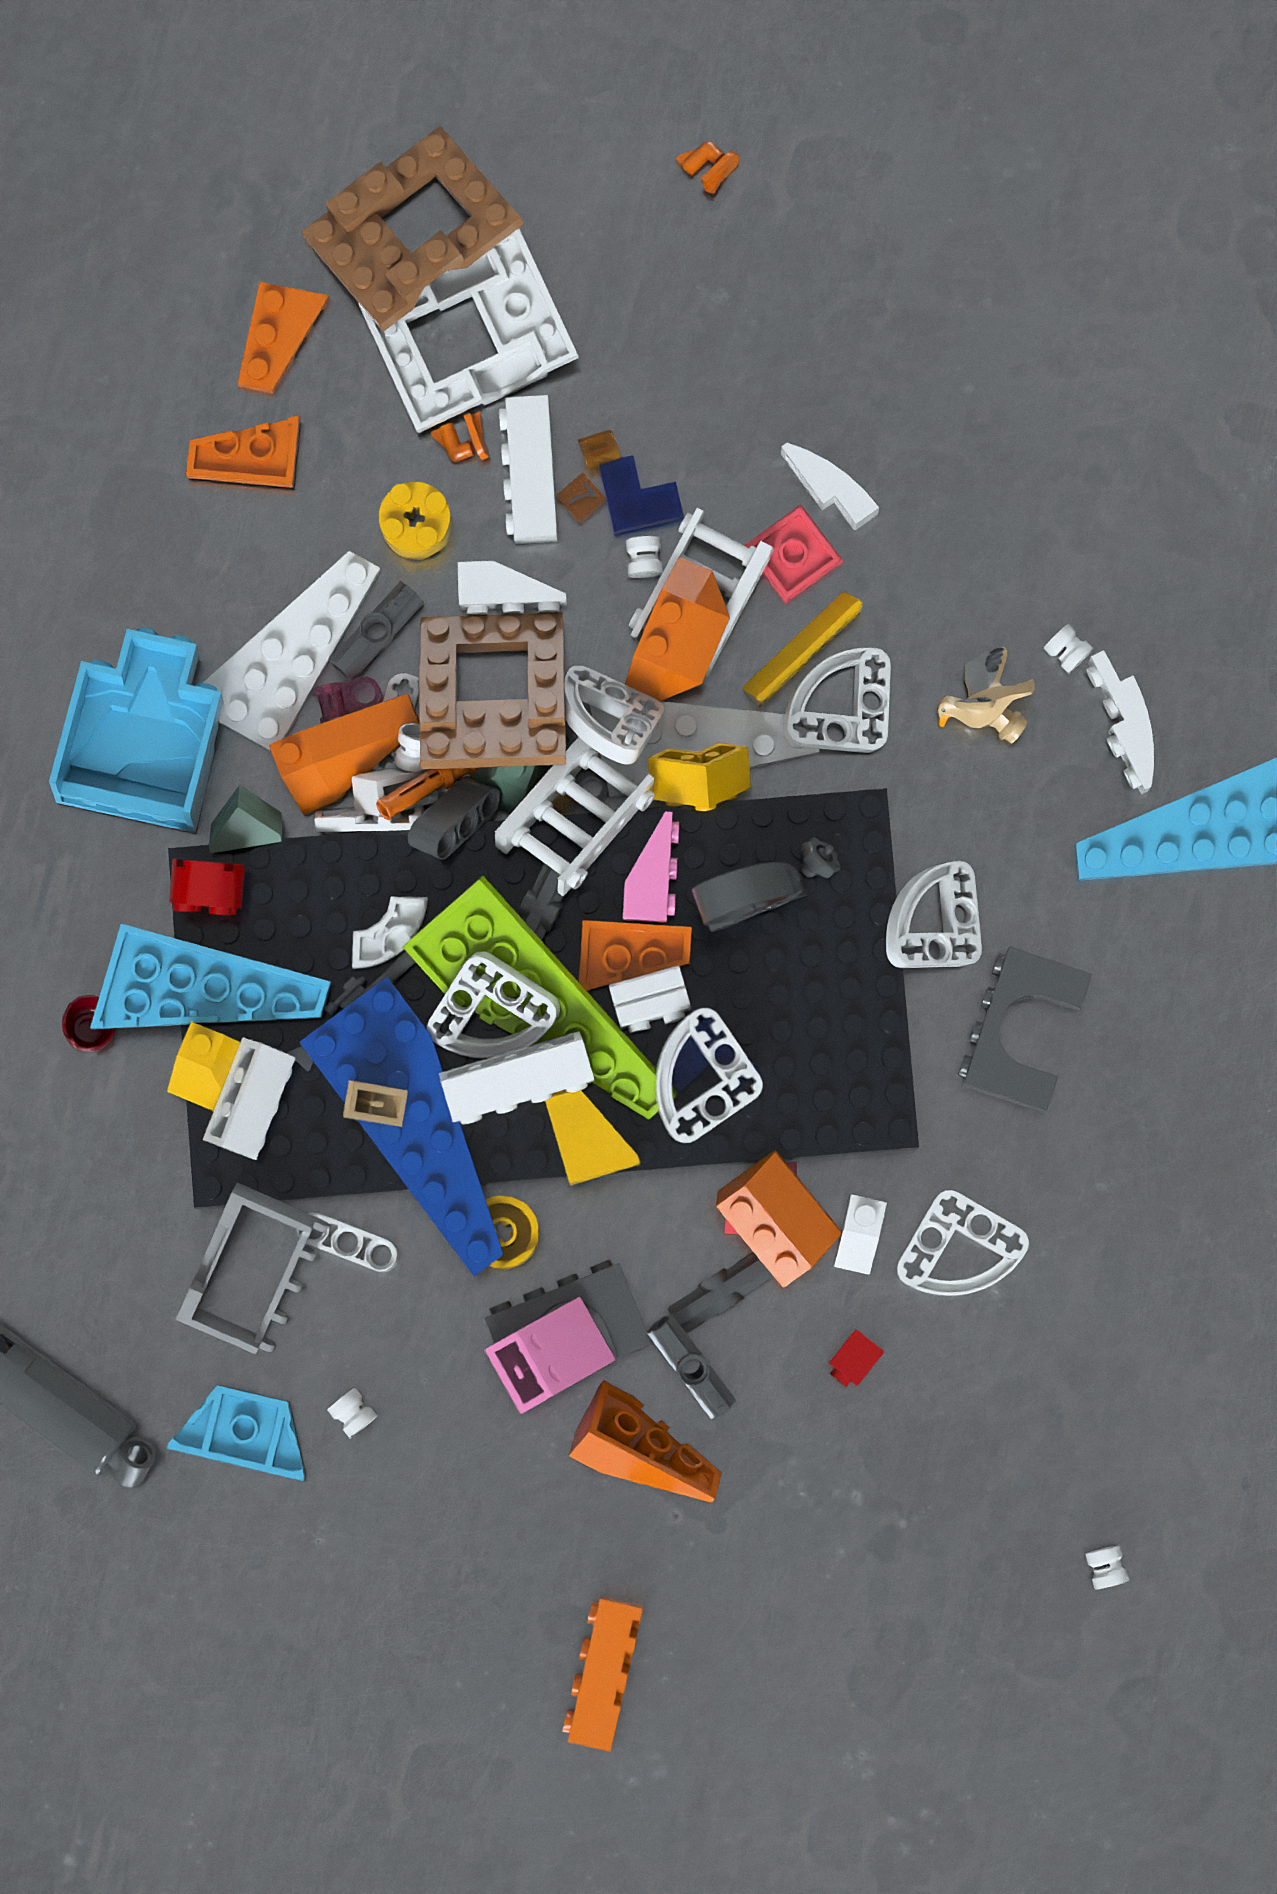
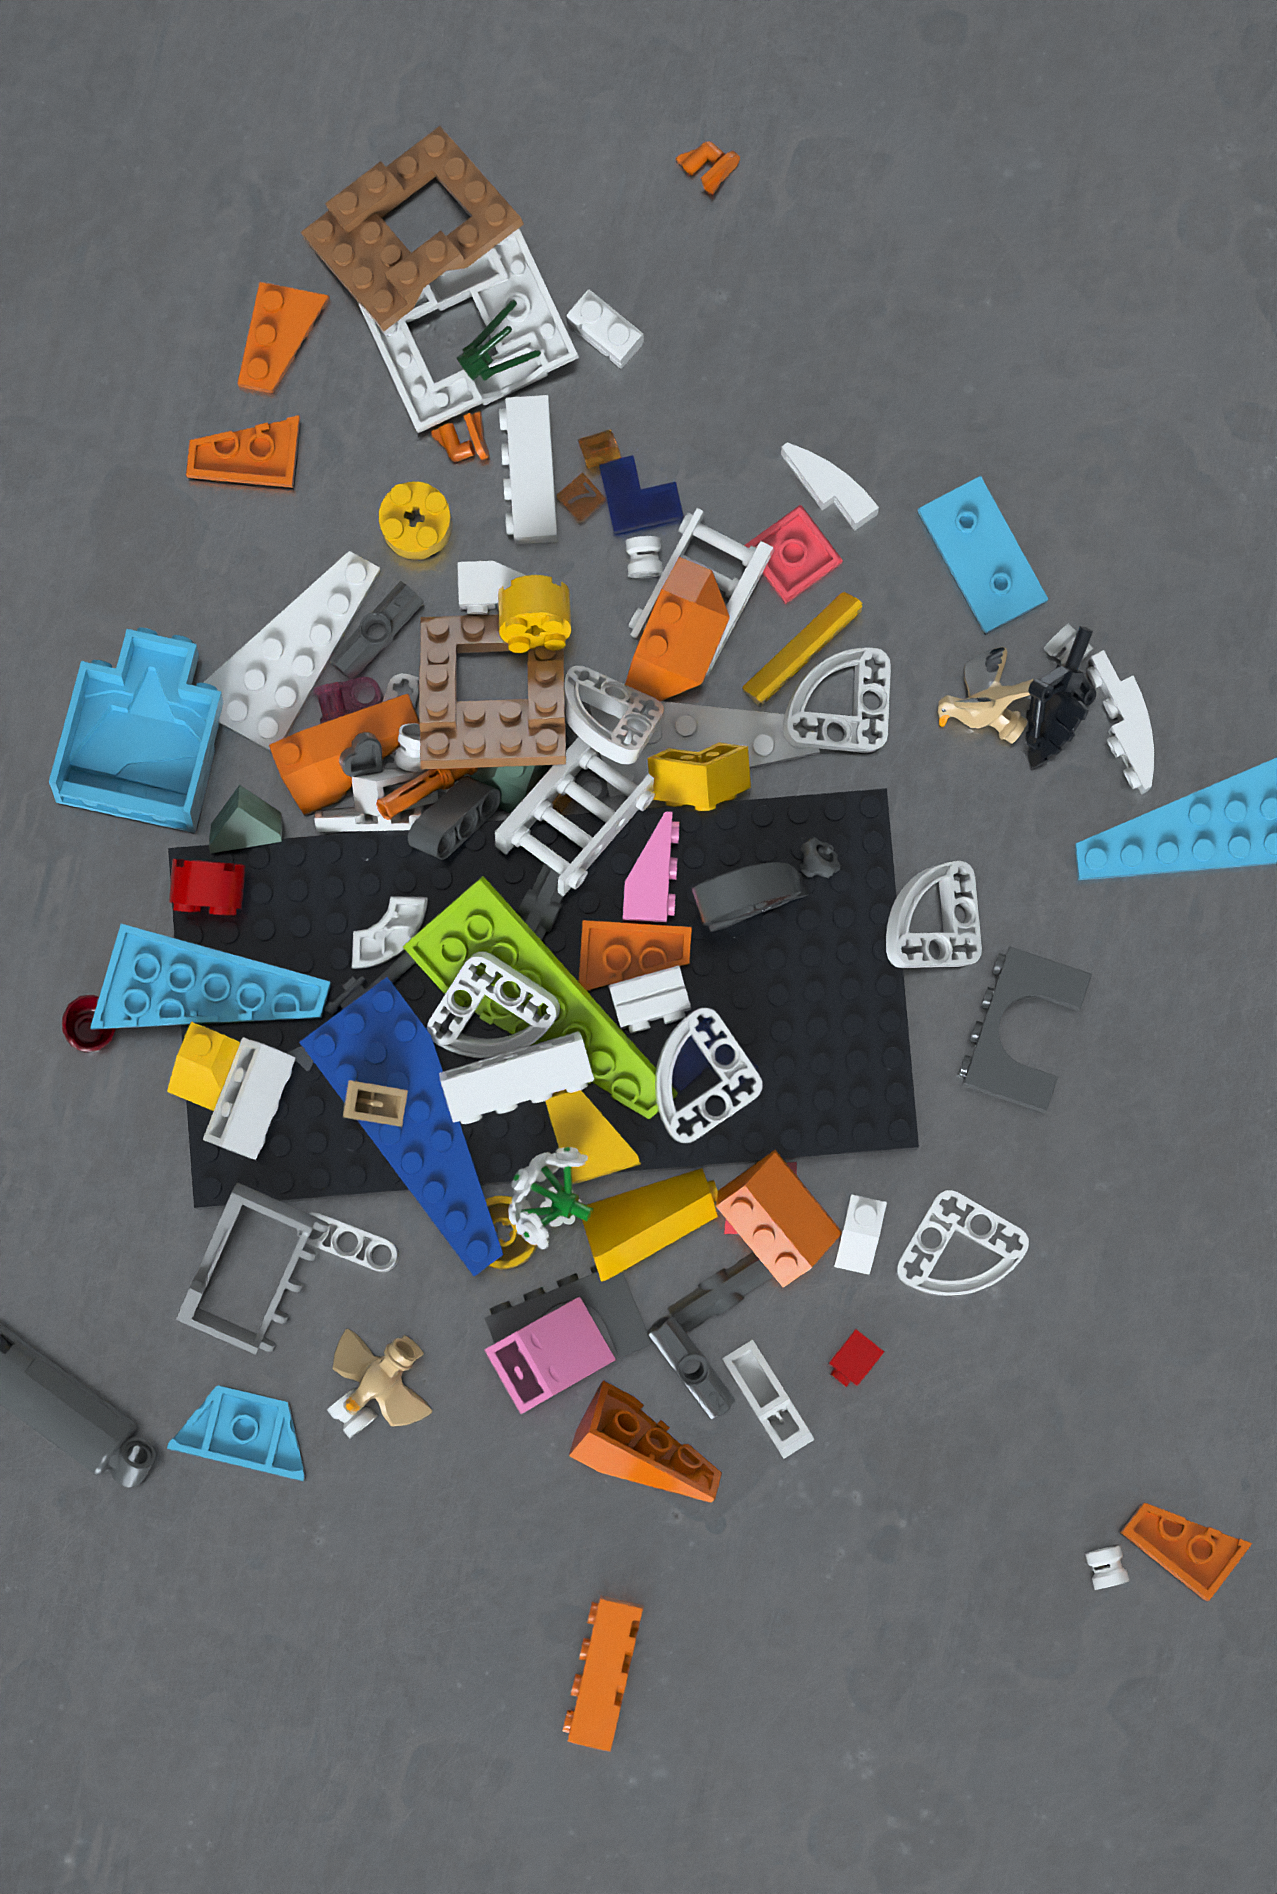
(363, 756): none -> dark grey tile
(381, 1378): none -> tan animal
(475, 356): none -> dark green plant
(534, 613): none -> yellow brick
(560, 1203): none -> white plant
(605, 329): none -> white brick
(647, 1219): none -> yellow slope
(768, 1399): none -> white slope
(982, 555): none -> medium azure plate
(1059, 703): none -> black bar
(1189, 1551): none -> orange wing

